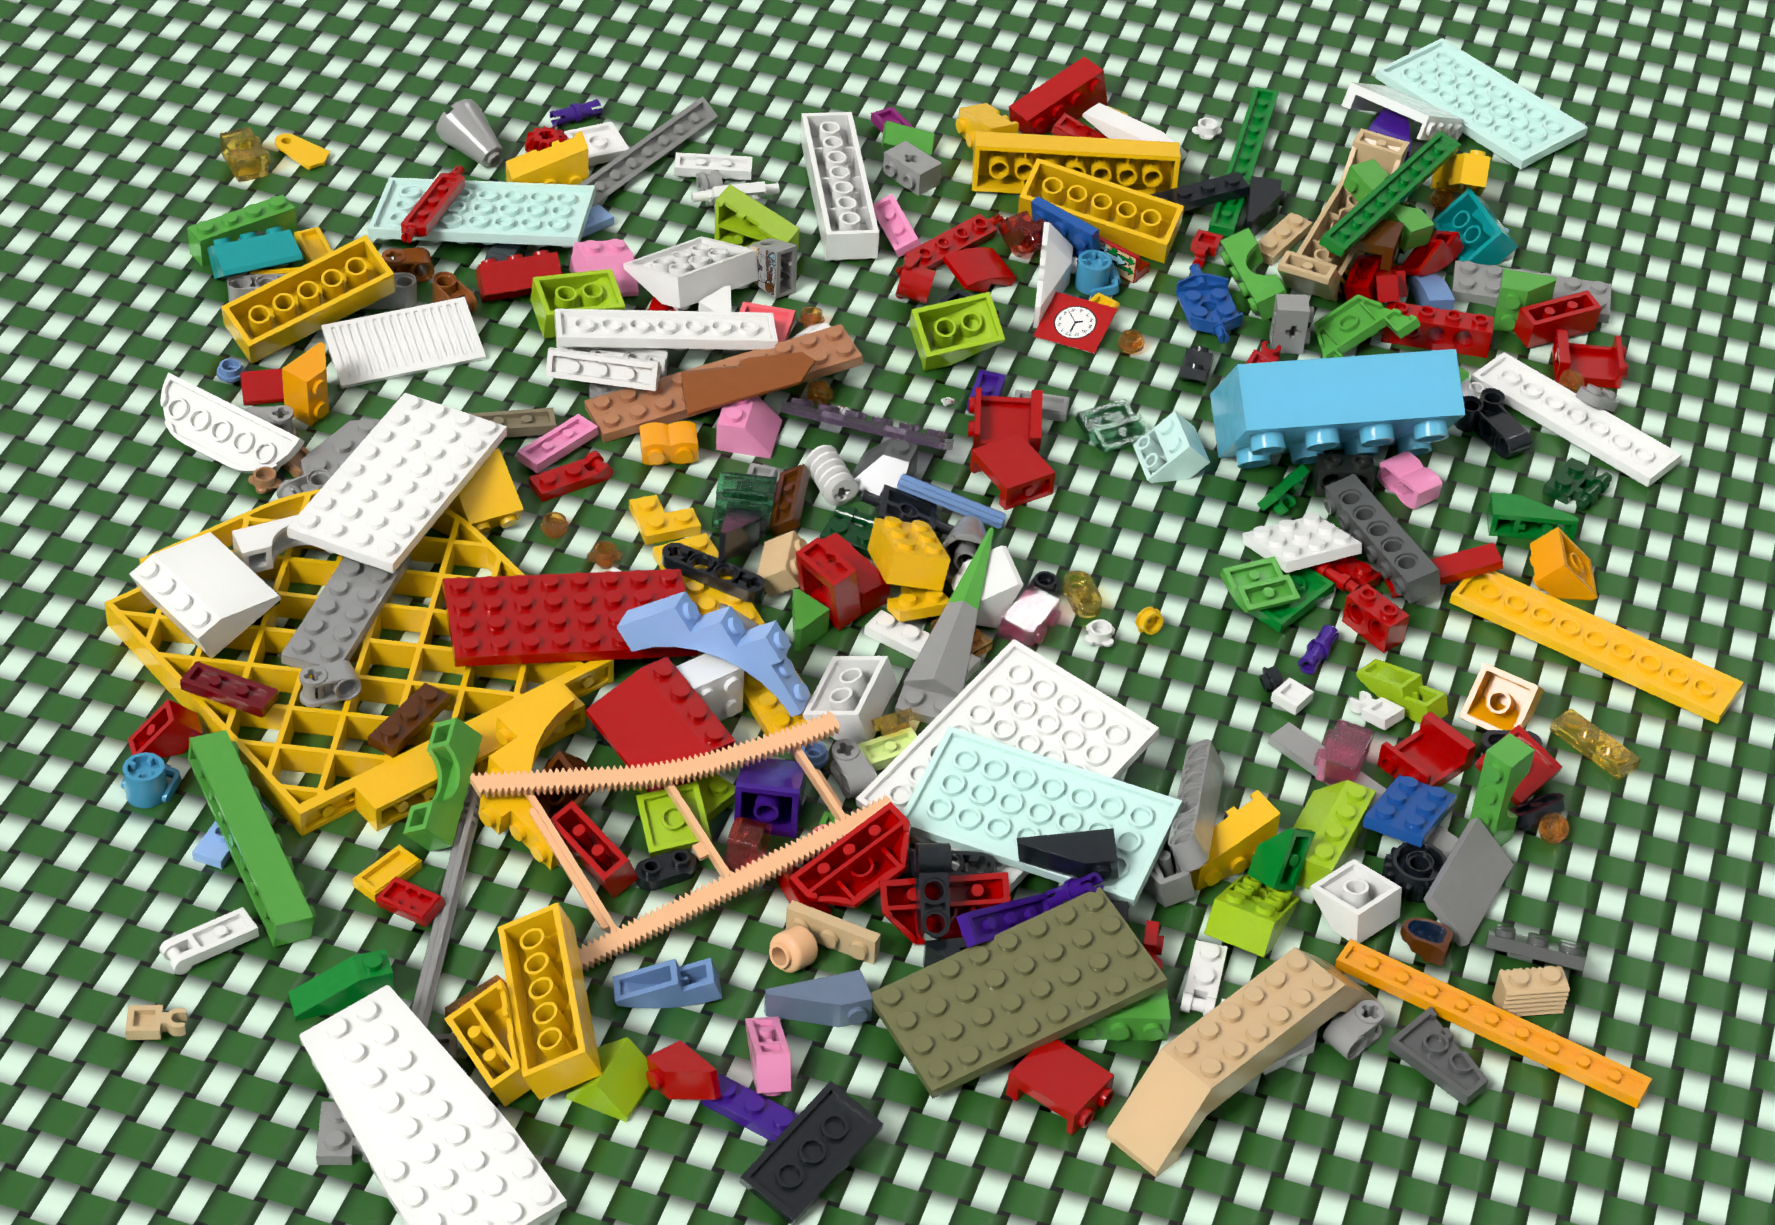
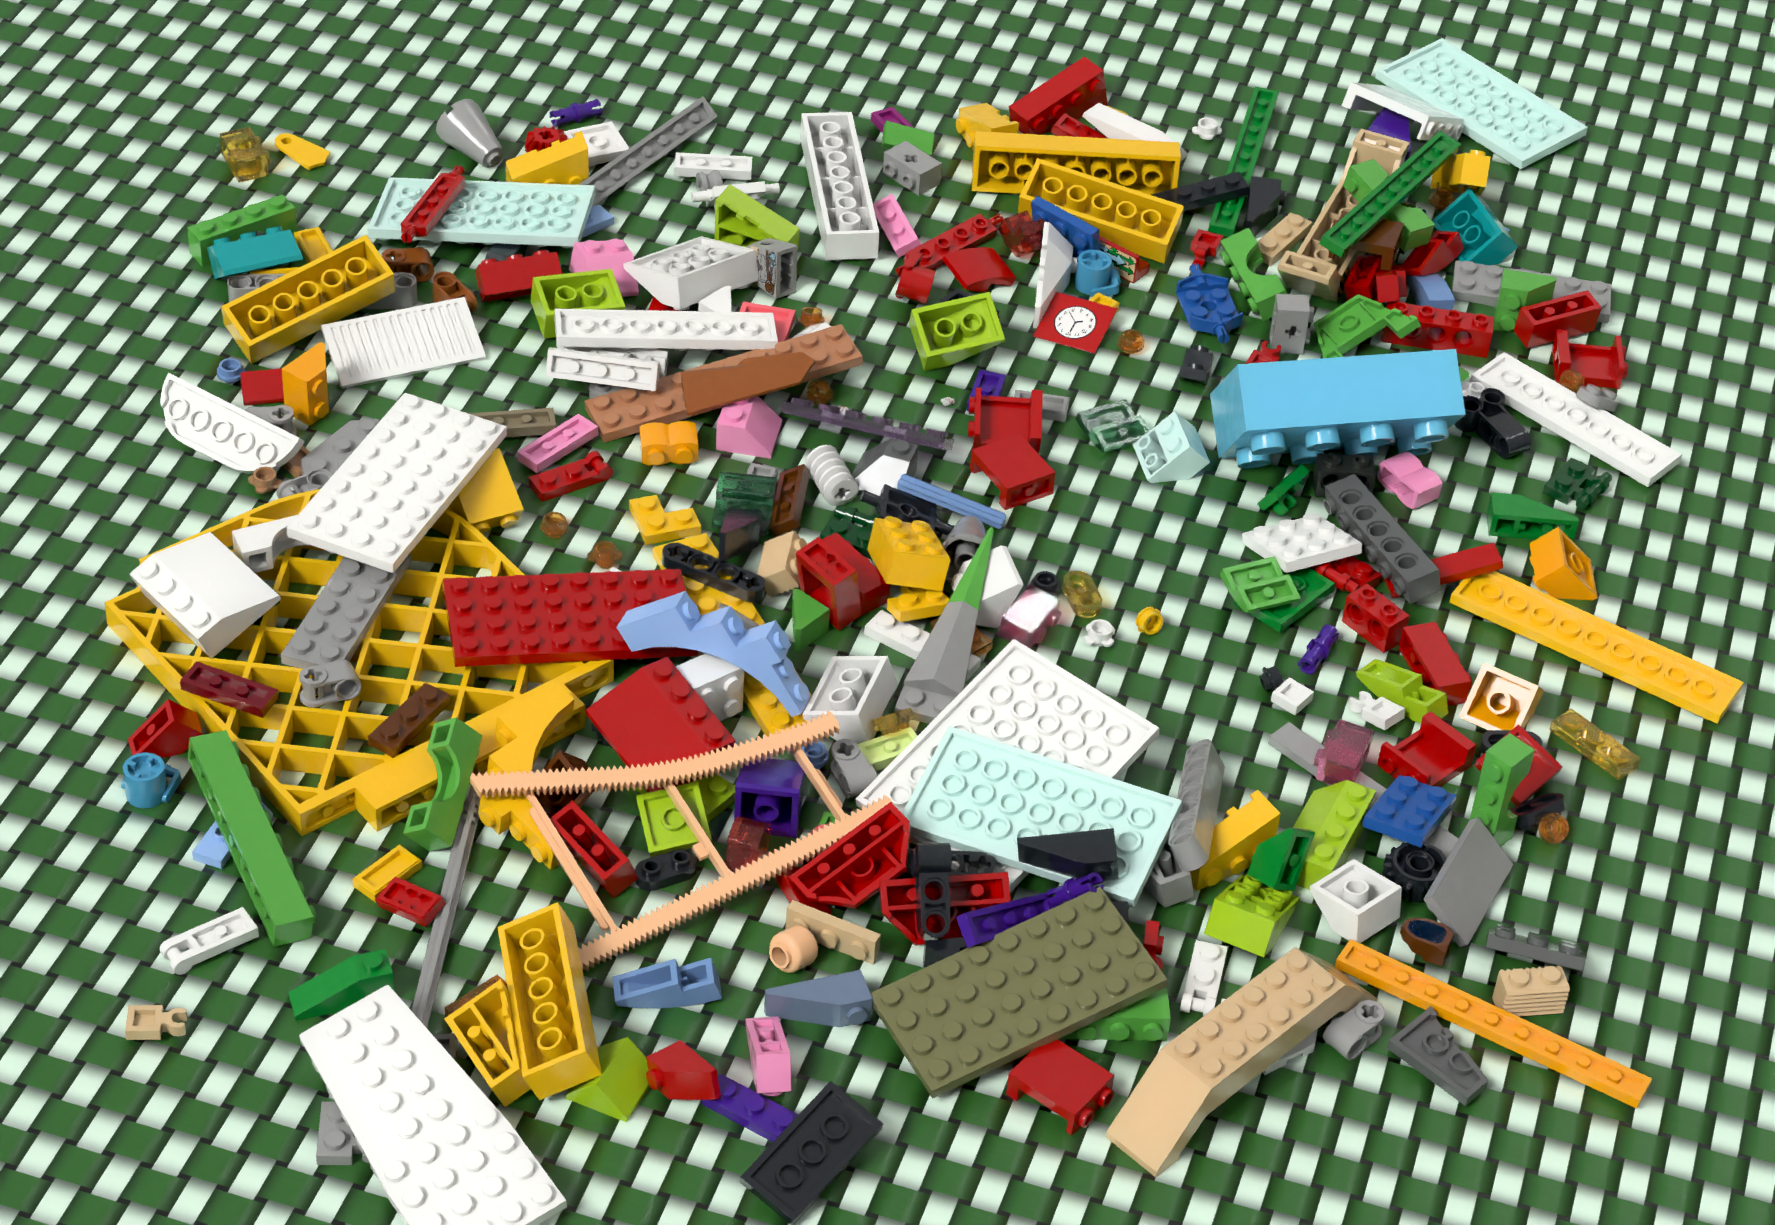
(1430, 655): none -> red brick

